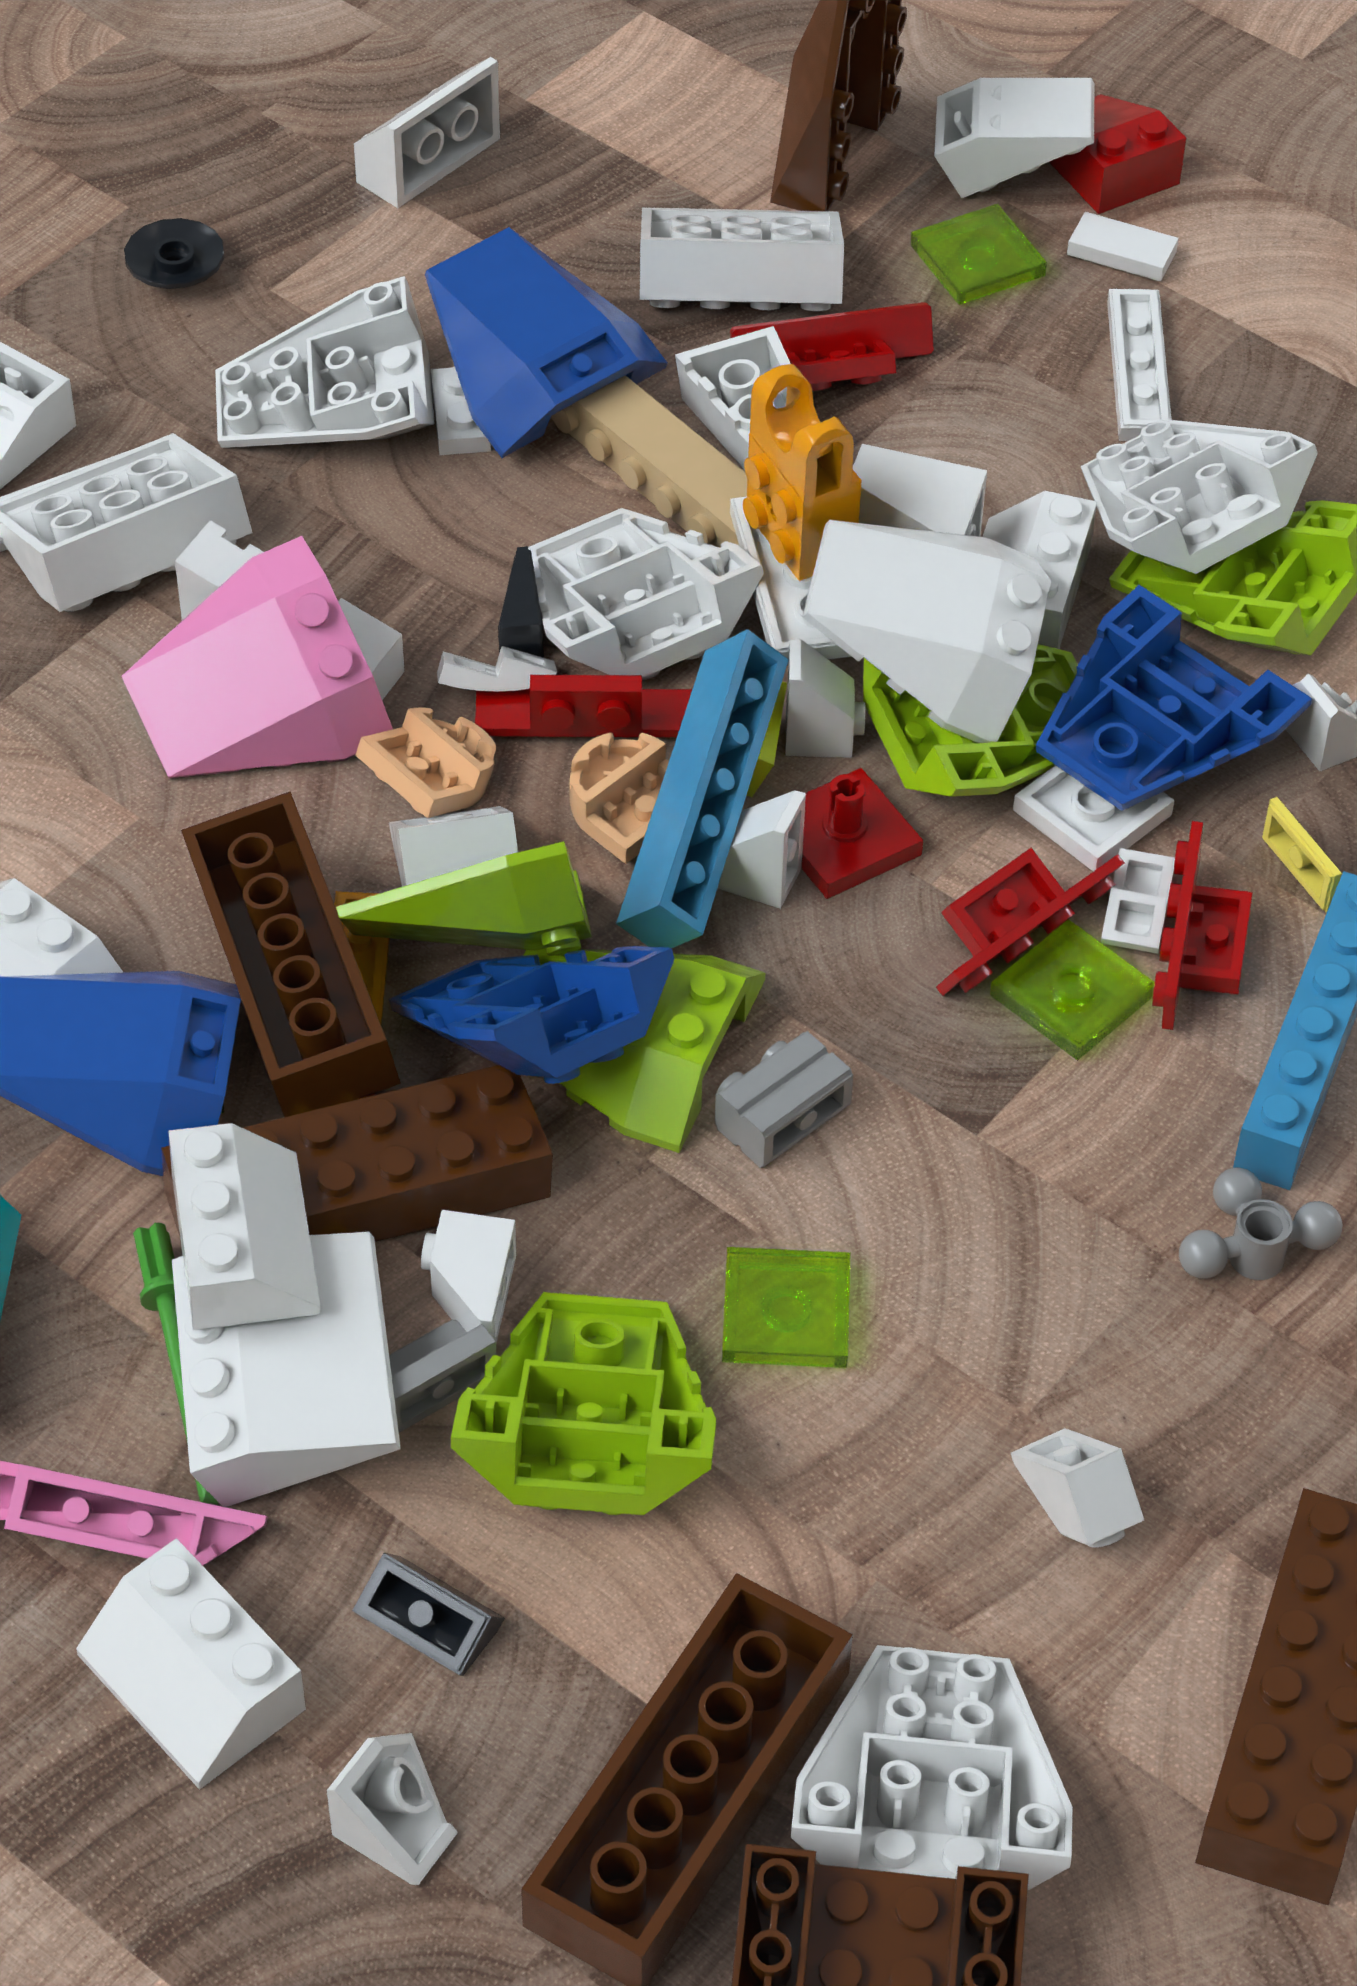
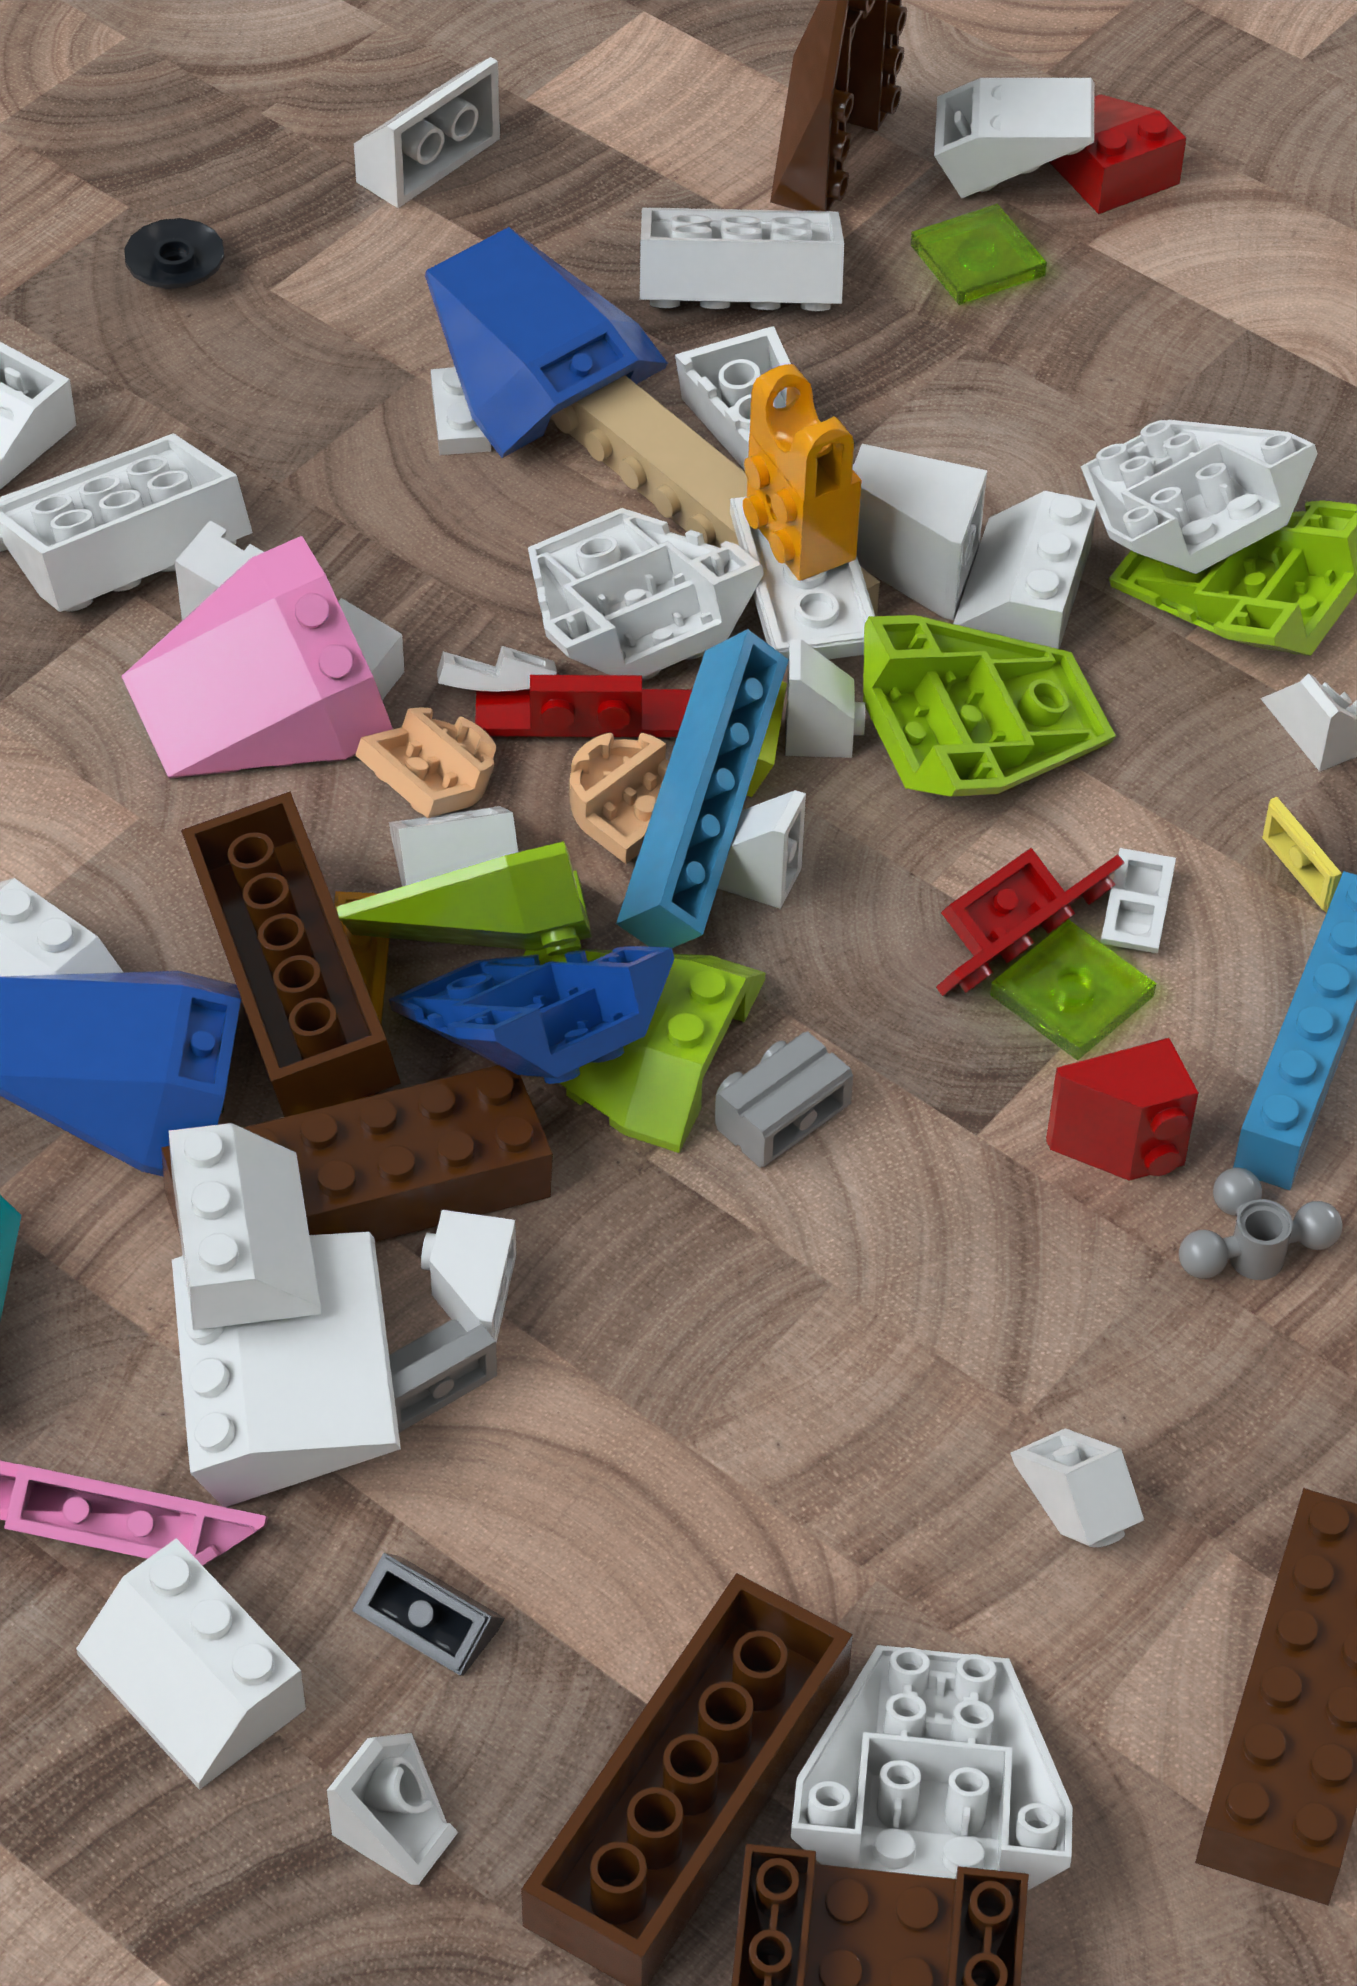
(155, 1261): bright green piece -> none
(333, 377): white wedge -> none
(520, 618): black slope -> none
(588, 1409): lime wedge -> none
(786, 1307): clear neon green tile -> none
(852, 343): red bracket -> none
(853, 834): red tile -> none
(934, 614): white wedge -> none
(1085, 821): white plate -> none
(1122, 246): white tile -> none
(1125, 1111): none -> red slope
(1138, 360): white tile -> none
(1156, 709): blue wedge -> none
(1208, 934): red bracket -> none

